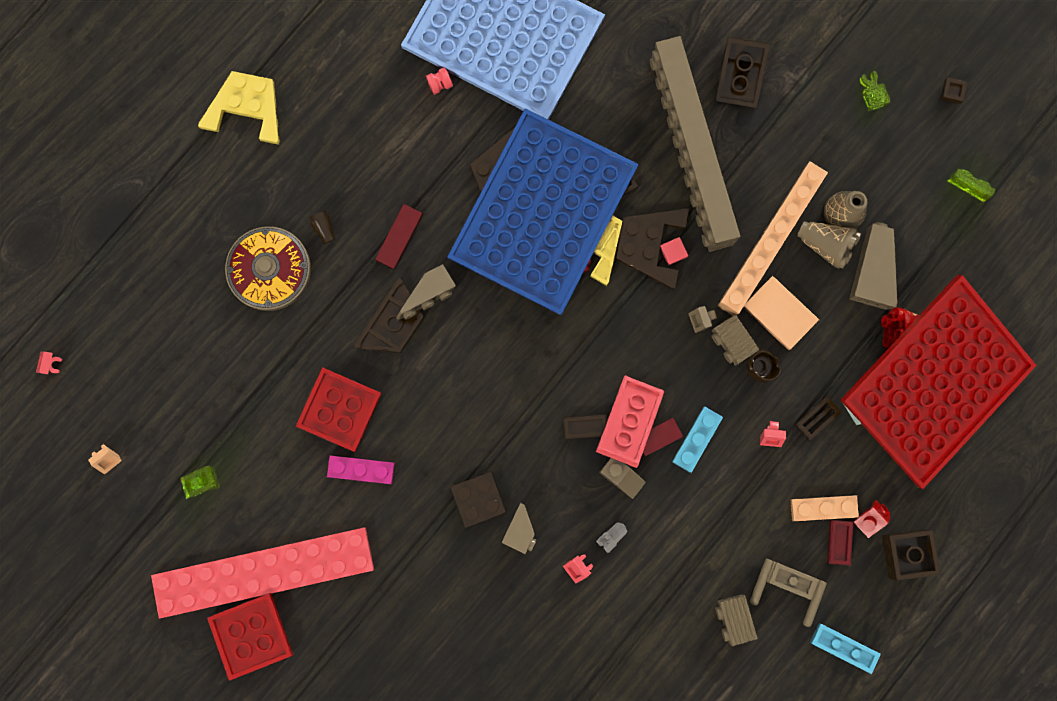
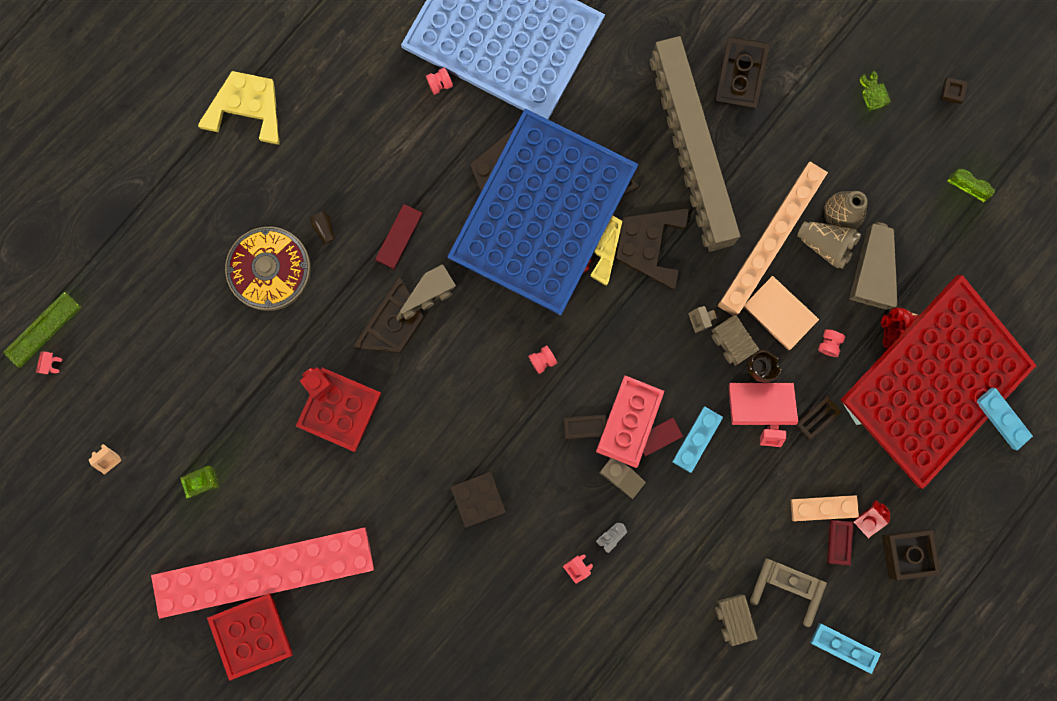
(42, 329): none -> clear neon green tile
(316, 383): none -> red brick
(360, 469): dark pink plate -> none
(520, 532): dark tan slope -> none
(543, 359): none -> coral wheel
(673, 251): coral tile -> none
(763, 404): none -> coral tile
(831, 343): none -> coral wheel
(1004, 418): none -> medium azure plate

